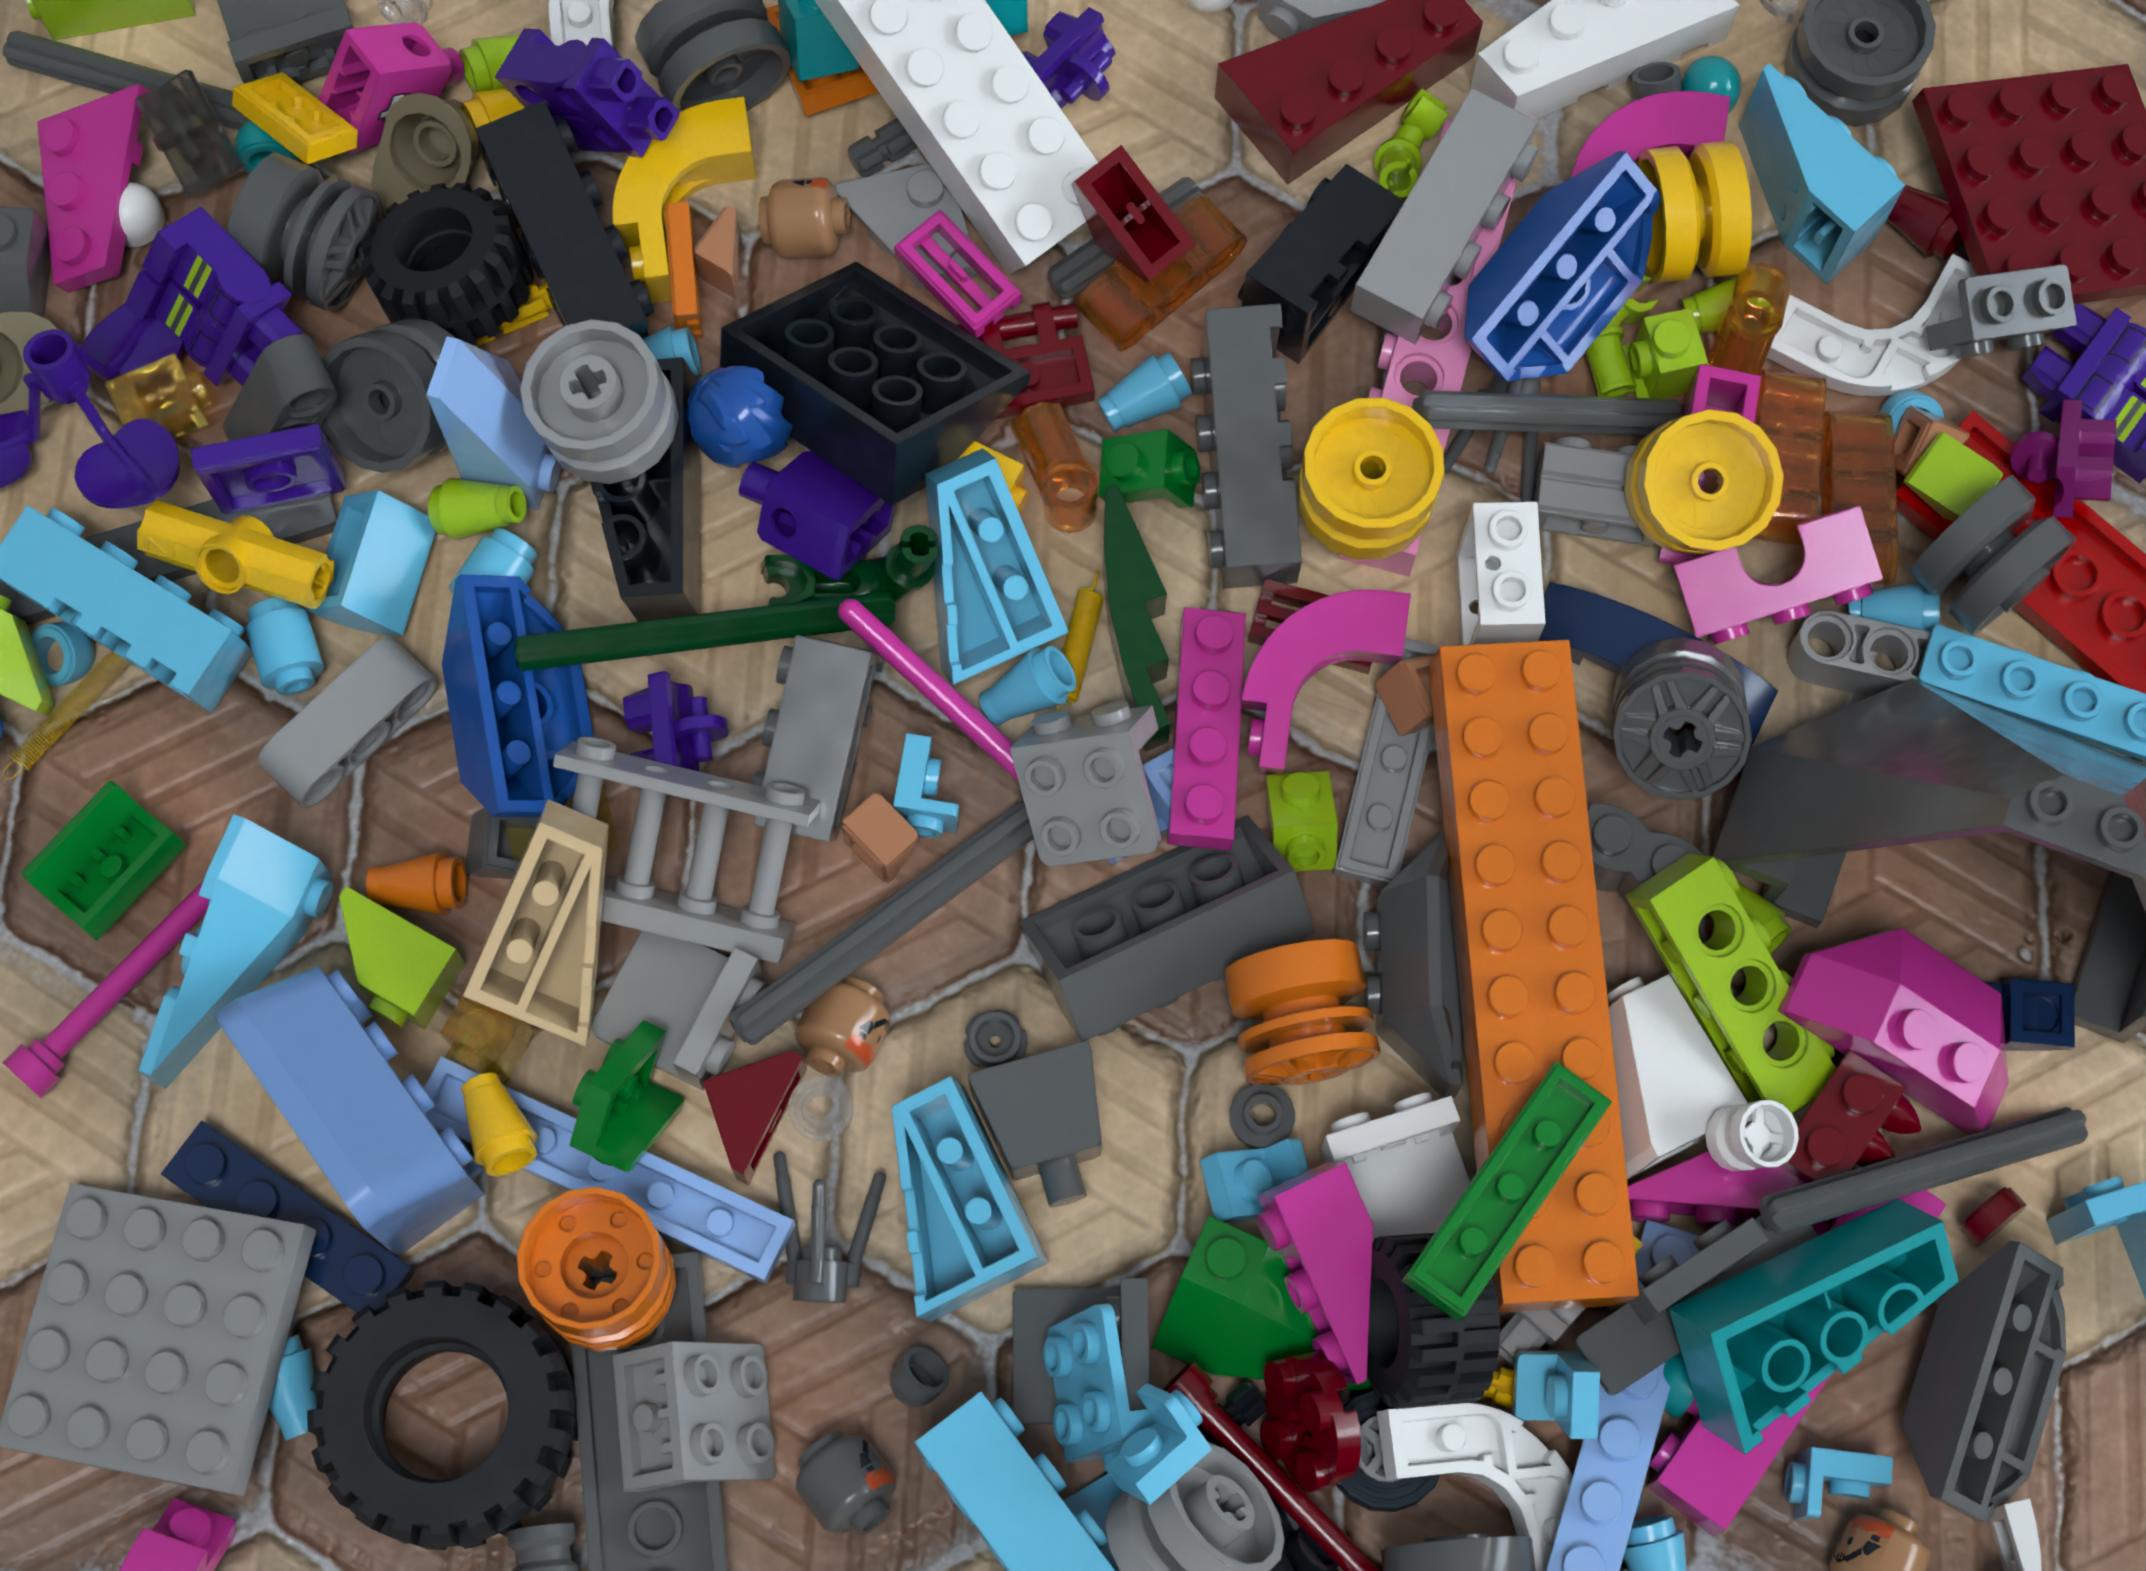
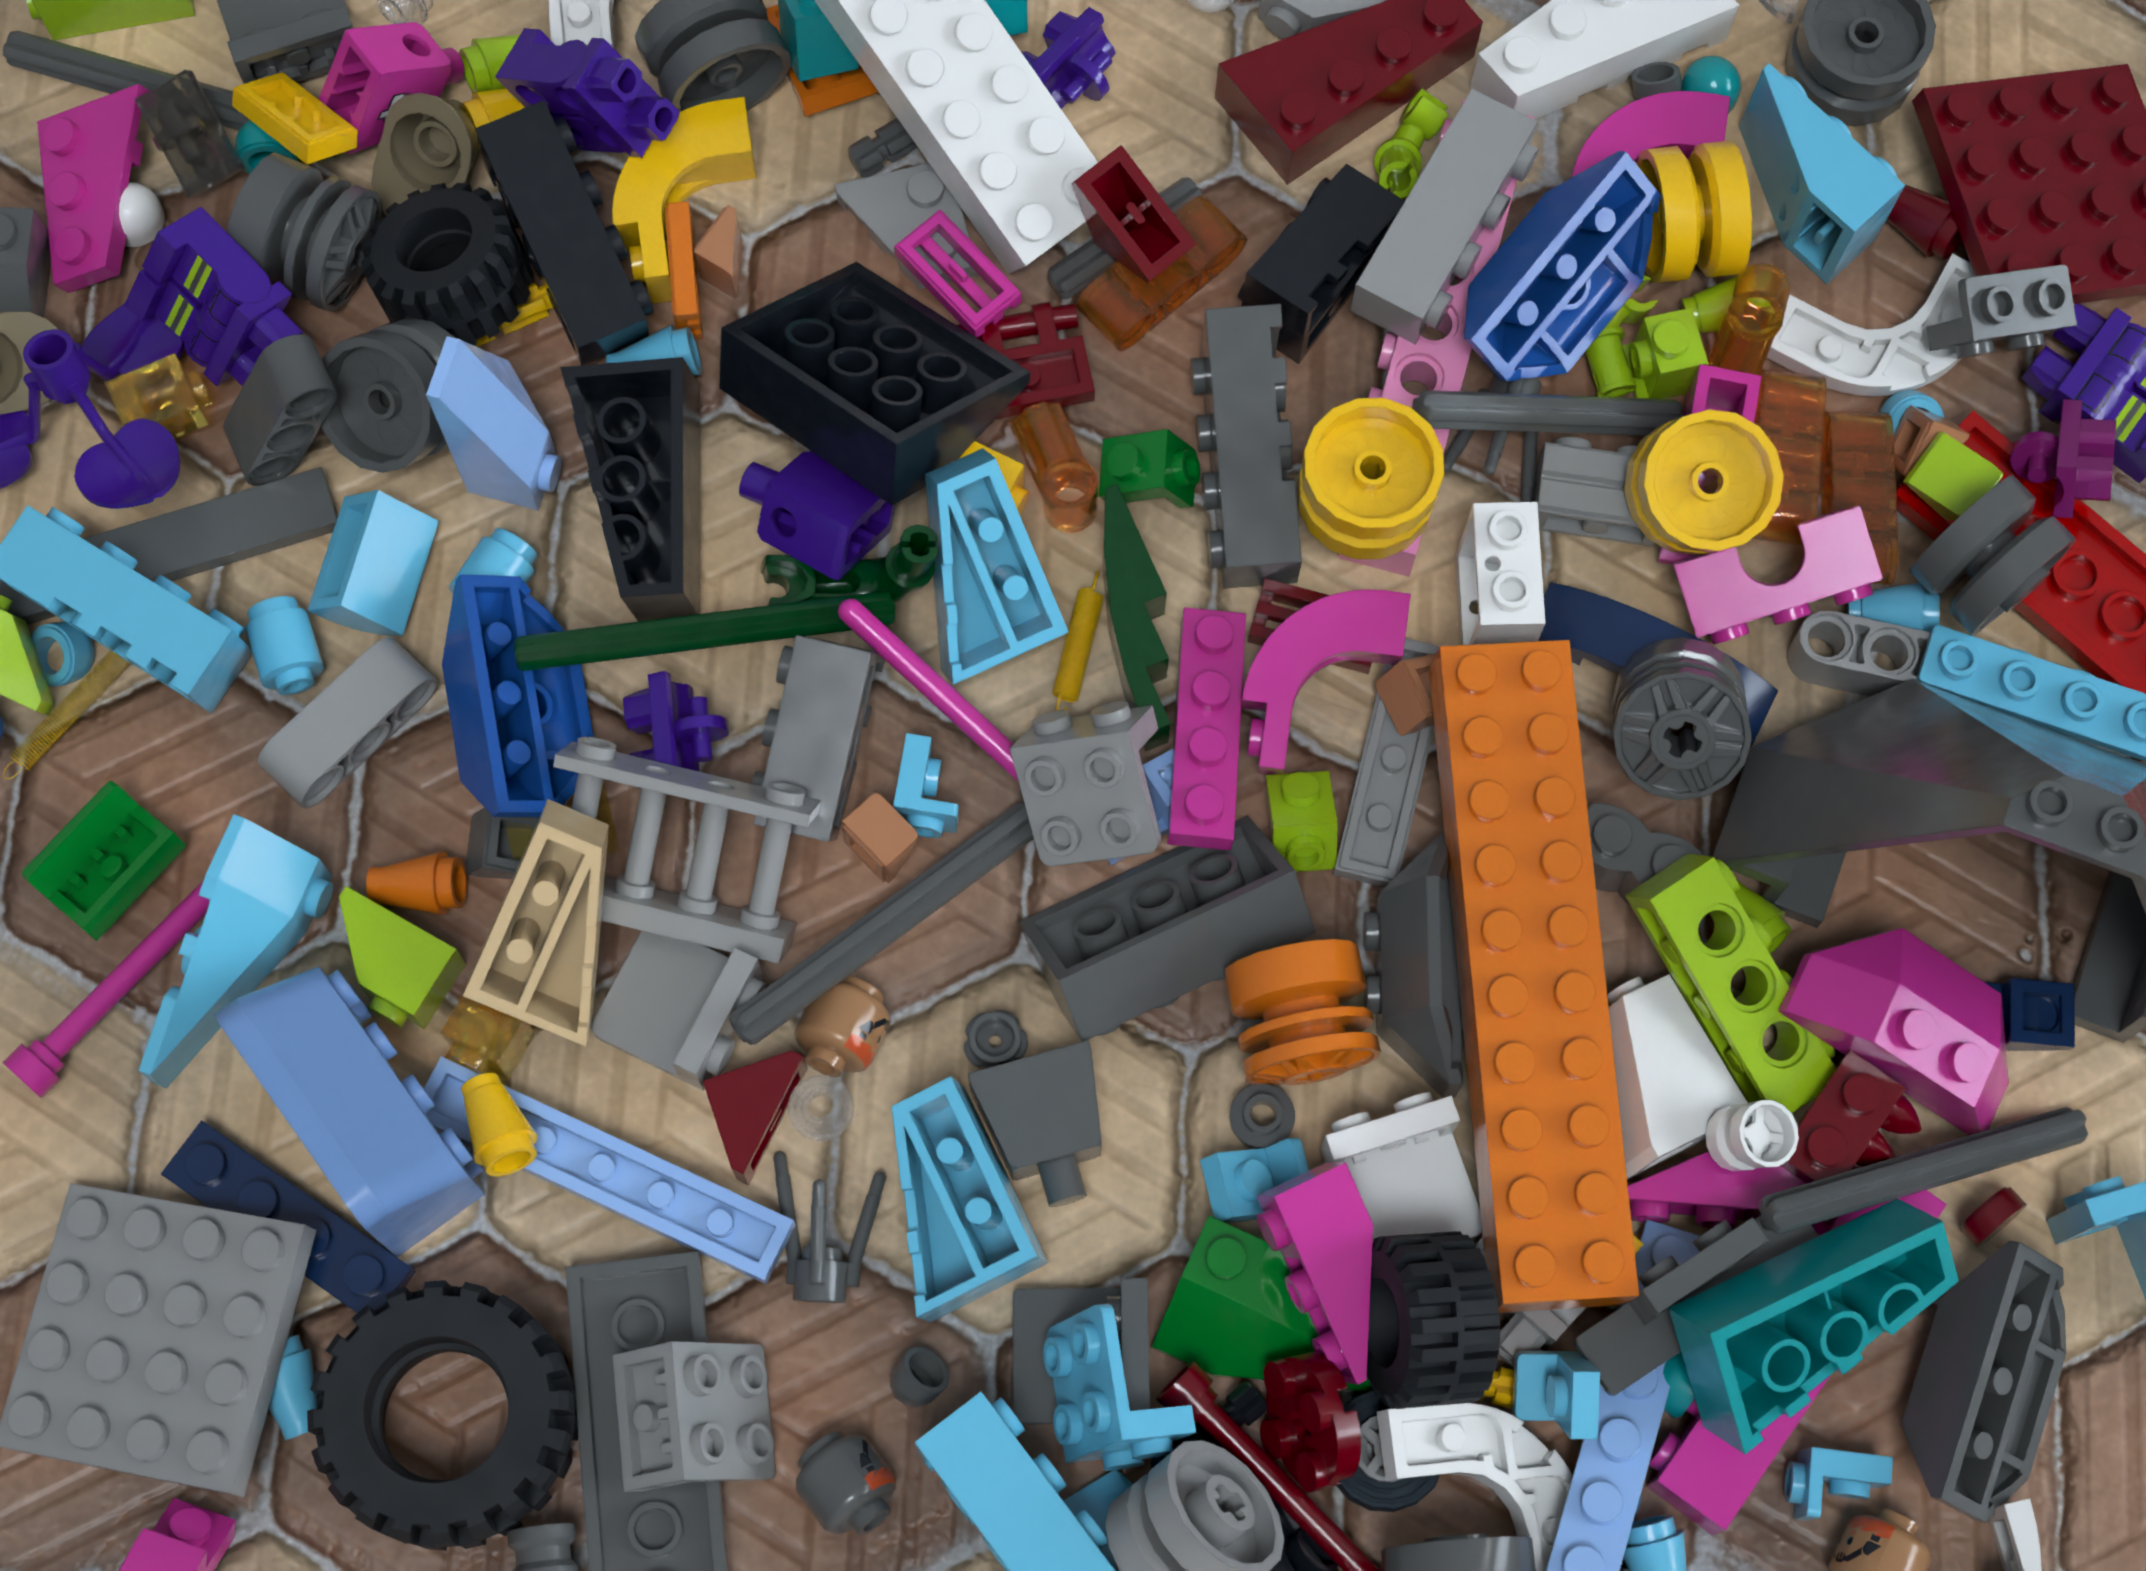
(235, 554): yellow piece -> none
(269, 469): dark purple tile -> none
(474, 507): lime cone -> none
(589, 1233): orange wheel -> none
(600, 401): light grey wheel -> none
(619, 1103): green bracket -> none
(737, 417): blue hair -> none
(803, 218): medium nougat head -> none
(1031, 685): medium azure cone -> none
(1145, 392): medium azure cone -> none
(1163, 1452): medium azure bracket -> none
(1506, 1192): green tile -> none

